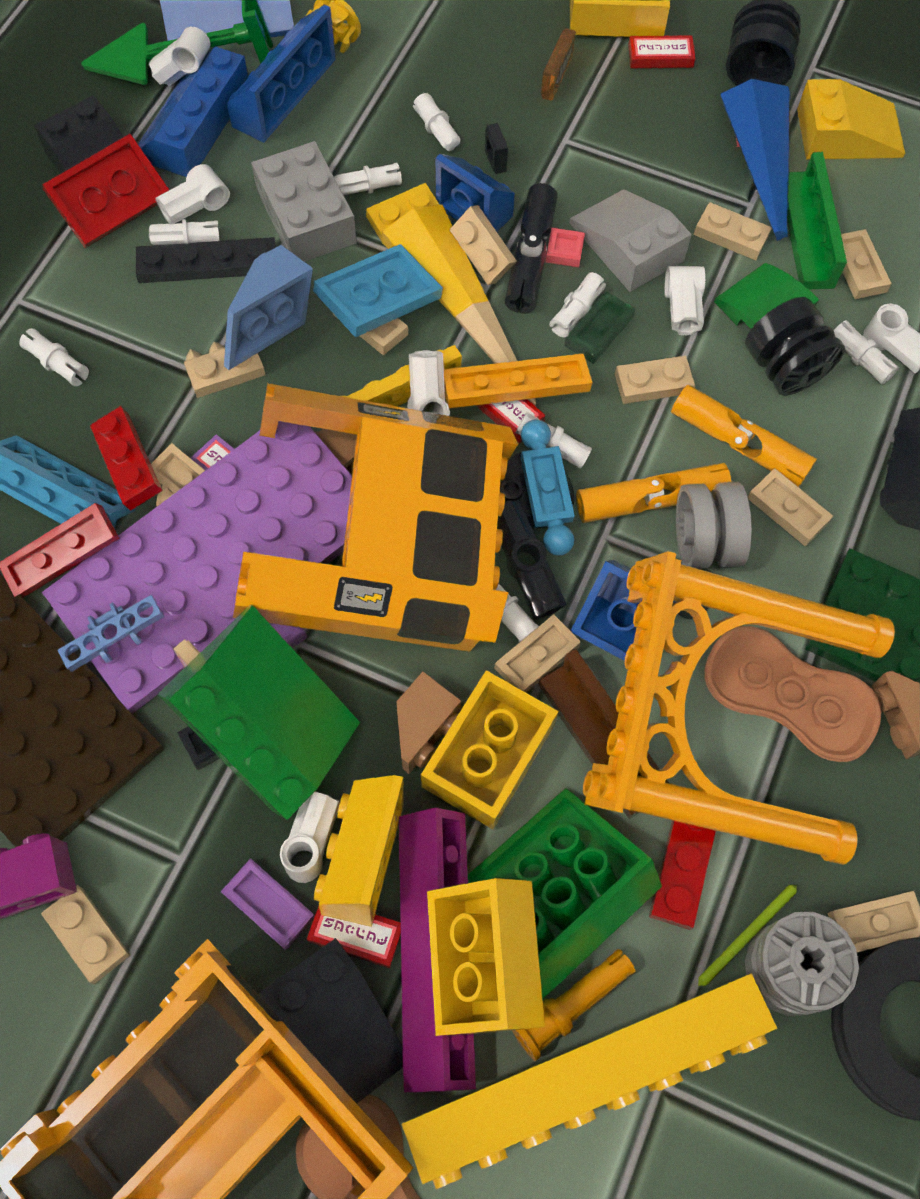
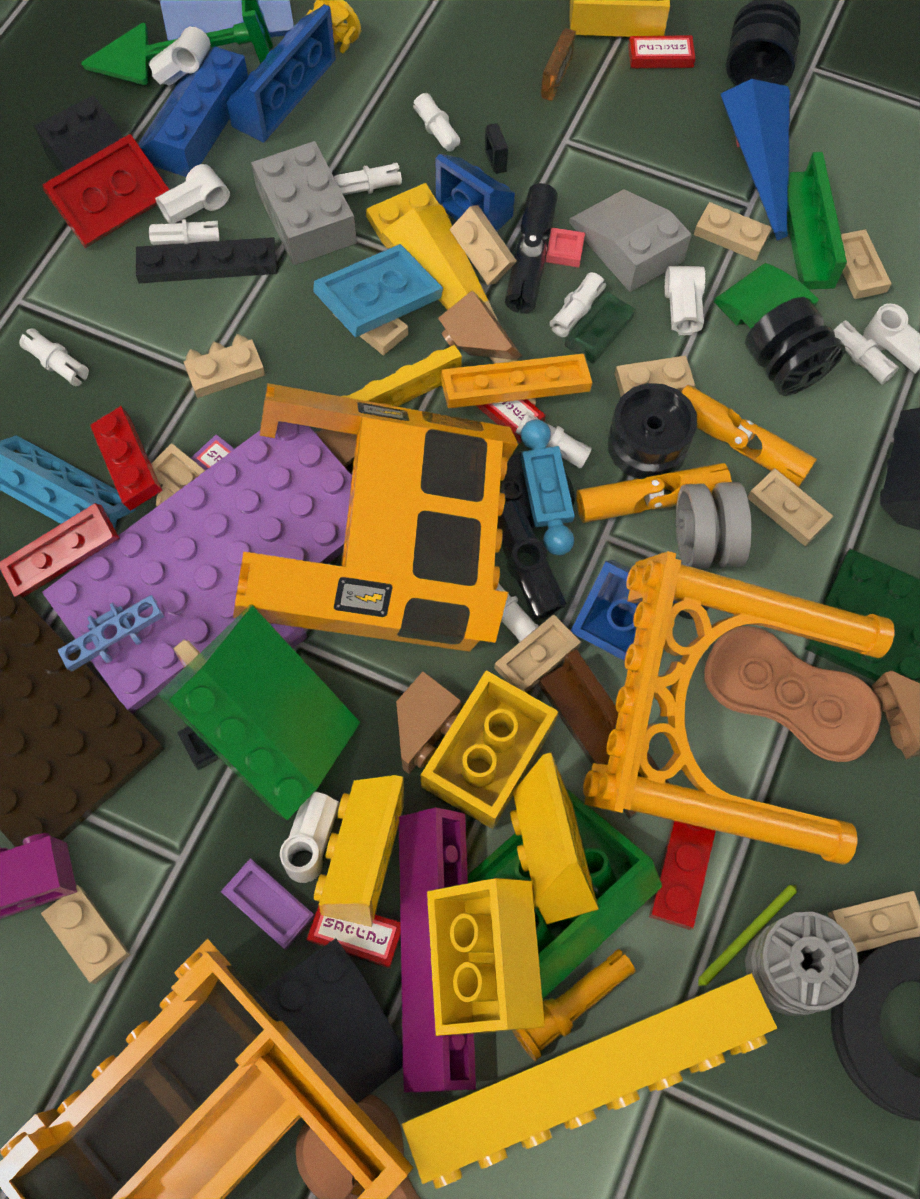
(267, 304): medium blue slope -> none
(427, 381): white piece -> none
(476, 330): none -> medium nougat slope
(552, 844): none -> yellow slope
(651, 430): none -> black wheel
(847, 122): yellow slope -> none

